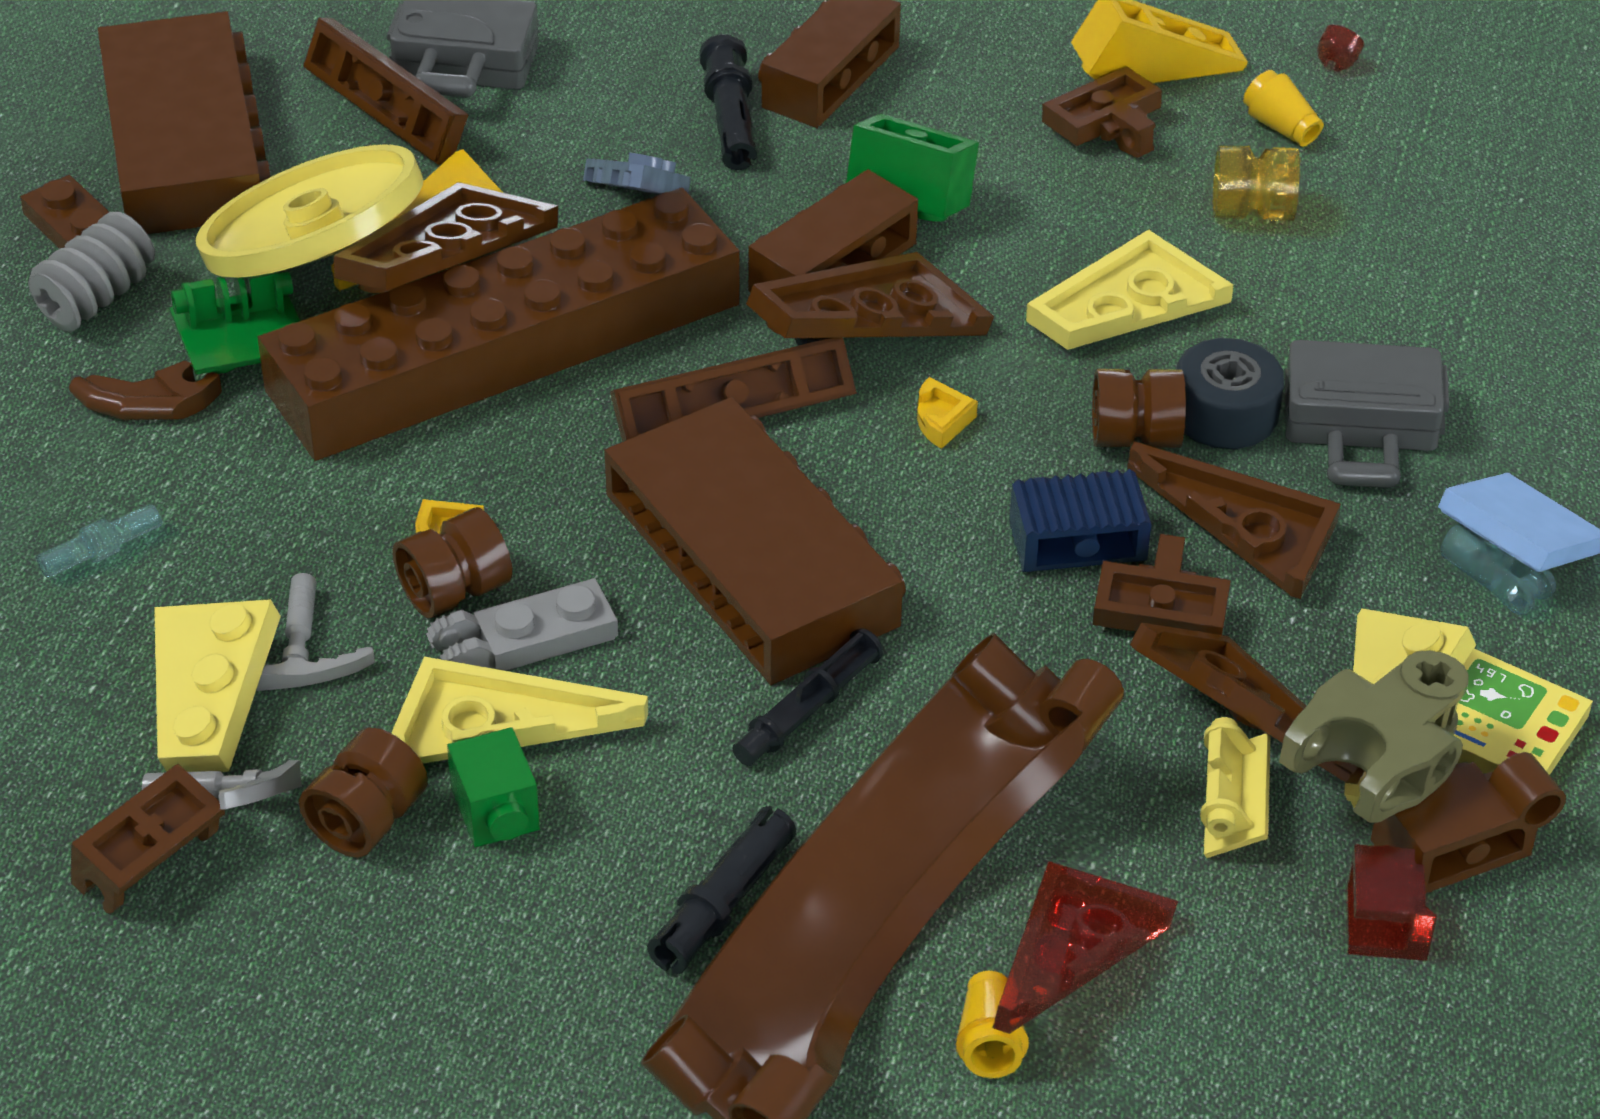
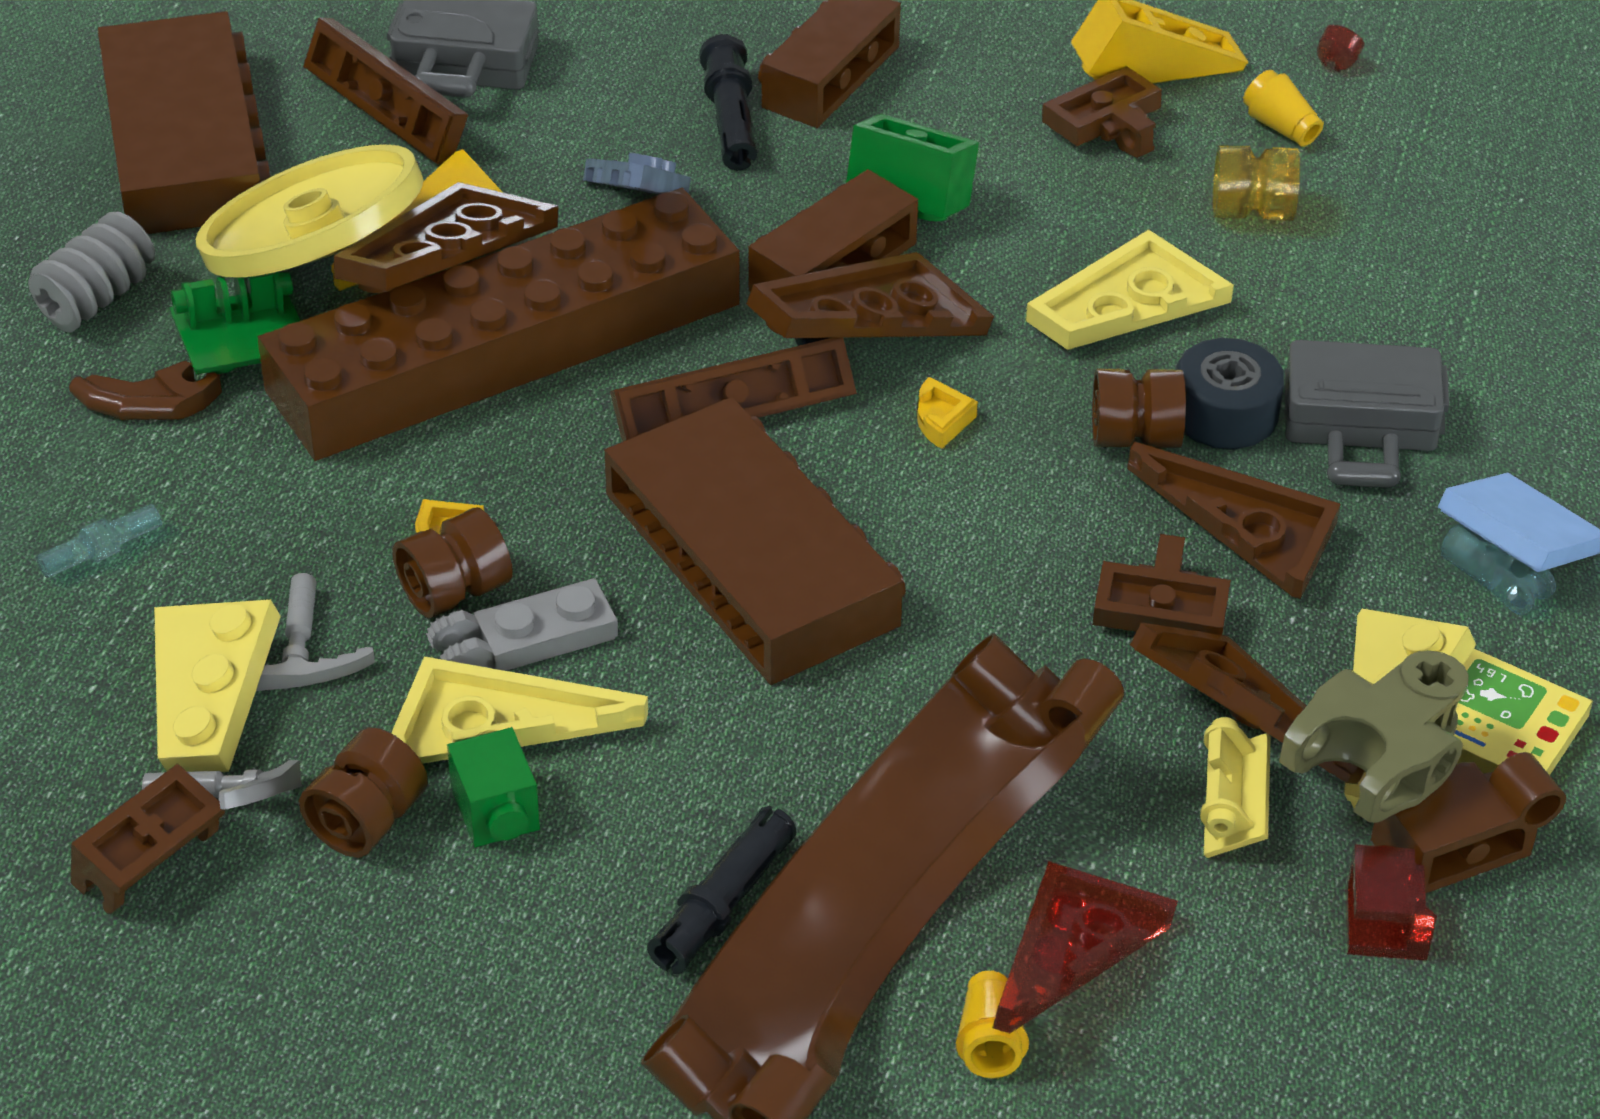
(62, 209): reddish brown plate -> none
(819, 687): black piece -> none
(1079, 520): dark blue brick -> none

